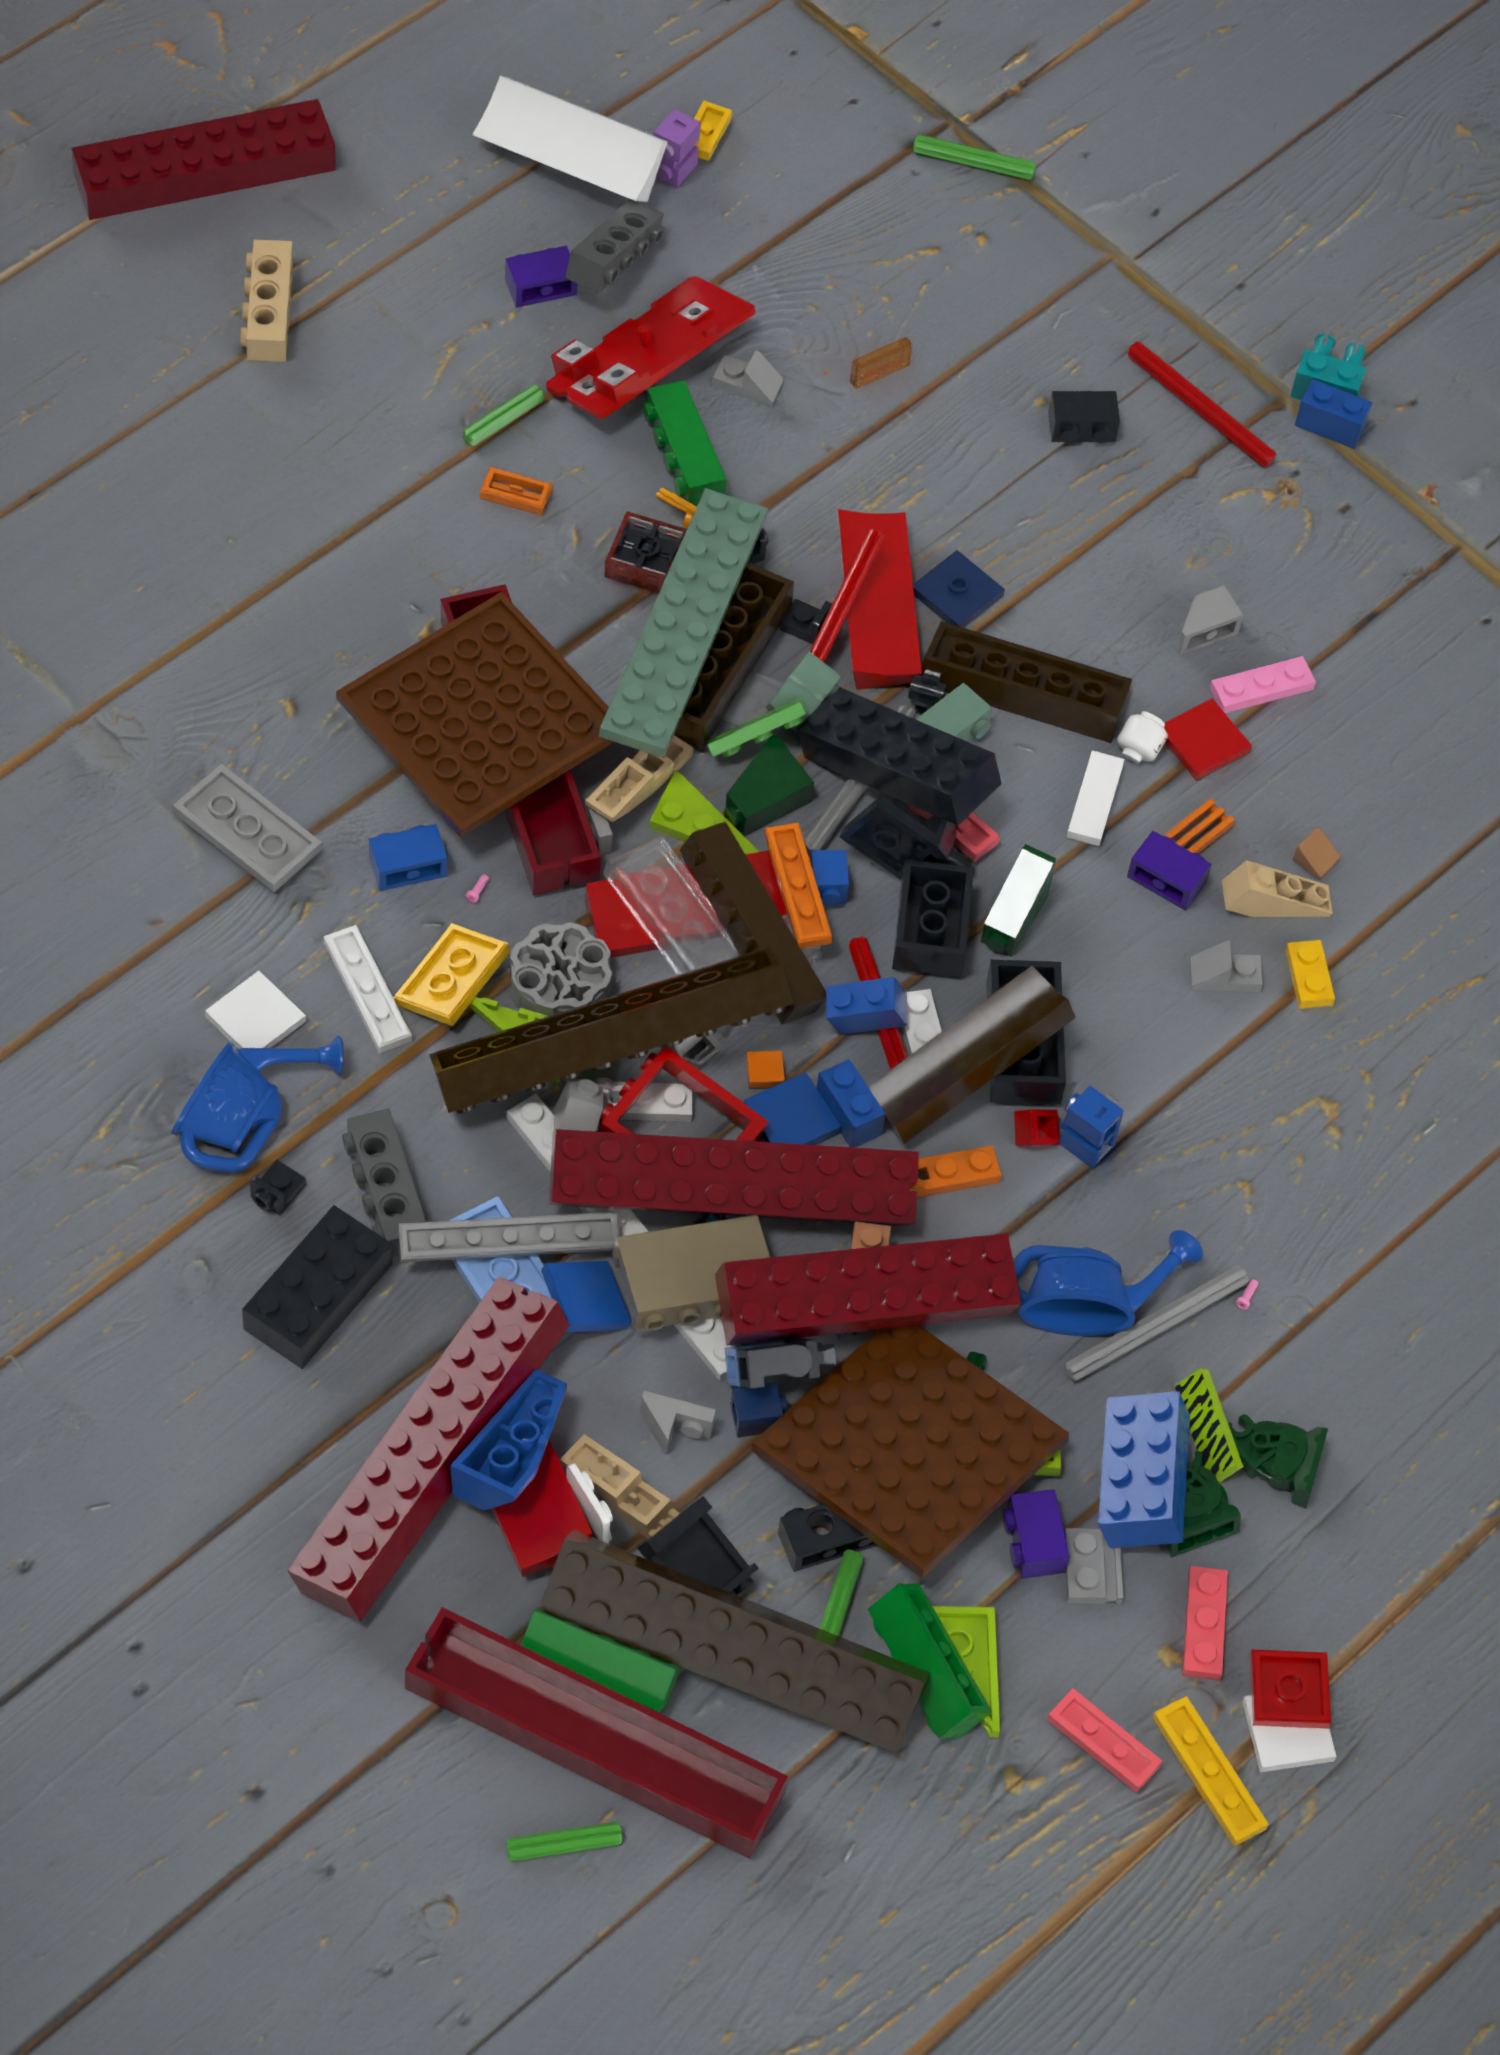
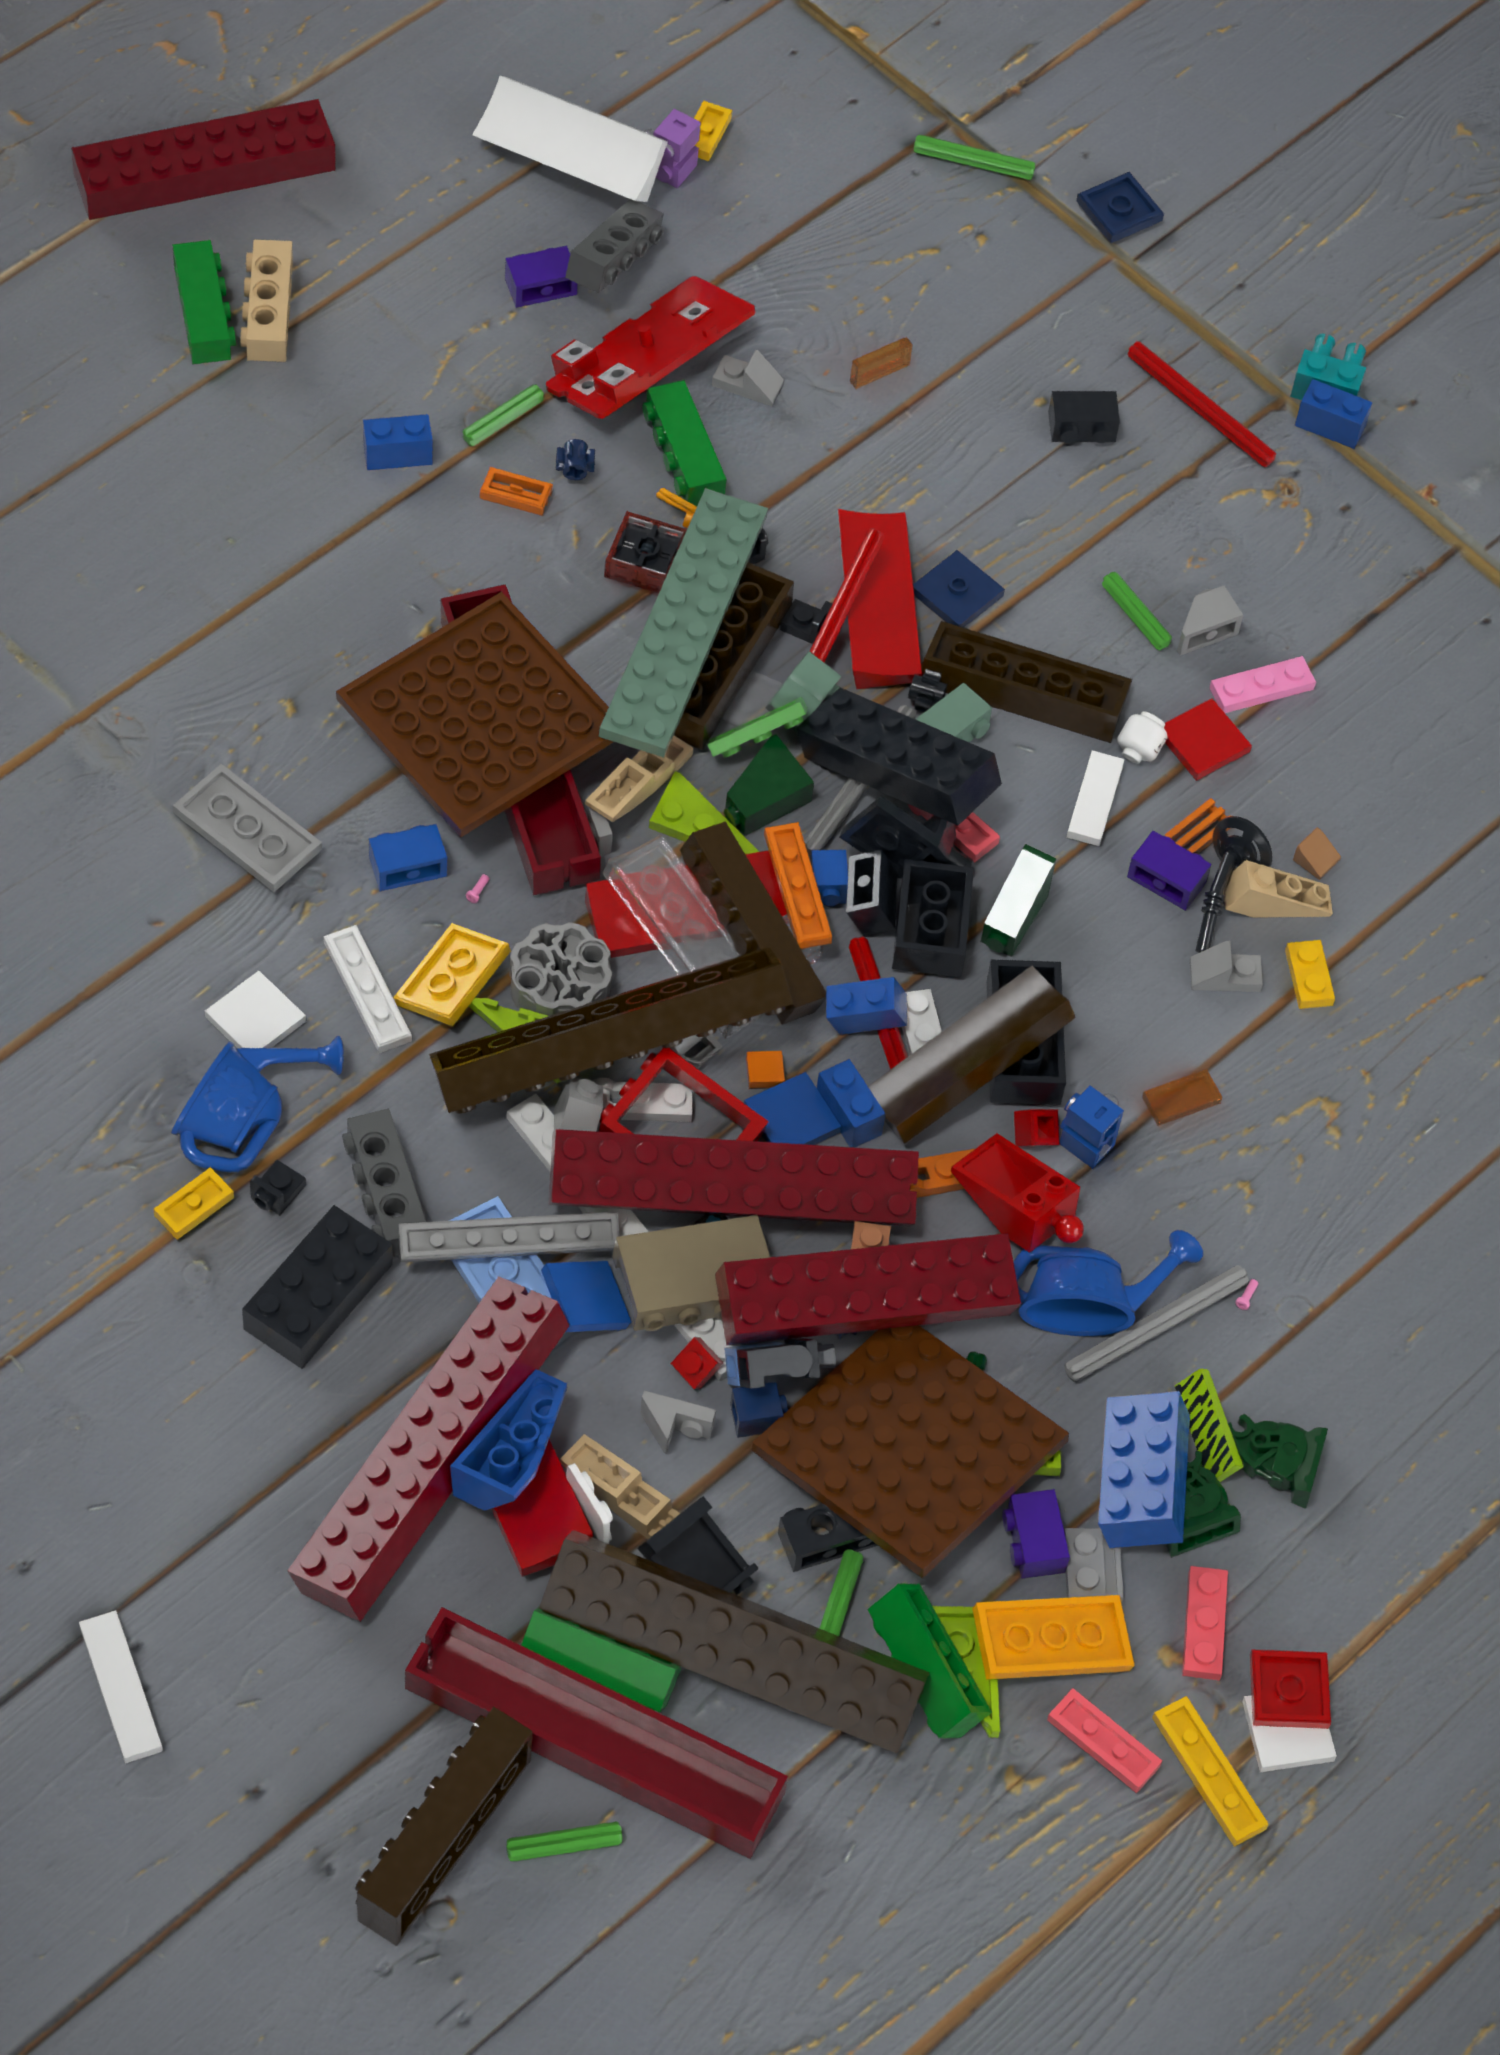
(120, 1687): none -> white tile
(193, 1203): none -> yellow plate
(202, 301): none -> green brick
(397, 442): none -> blue brick
(443, 1825): none -> dark brown brick
(575, 459): none -> dark blue gear
(697, 1363): none -> red plate
(872, 892): none -> black brick
(1020, 1193): none -> red slope
(1053, 1637): none -> light orange plate
(1120, 207): none -> dark blue plate
(1137, 610): none -> bright green axle
(1182, 1097): none -> clear orange tile
(1232, 853): none -> black dish

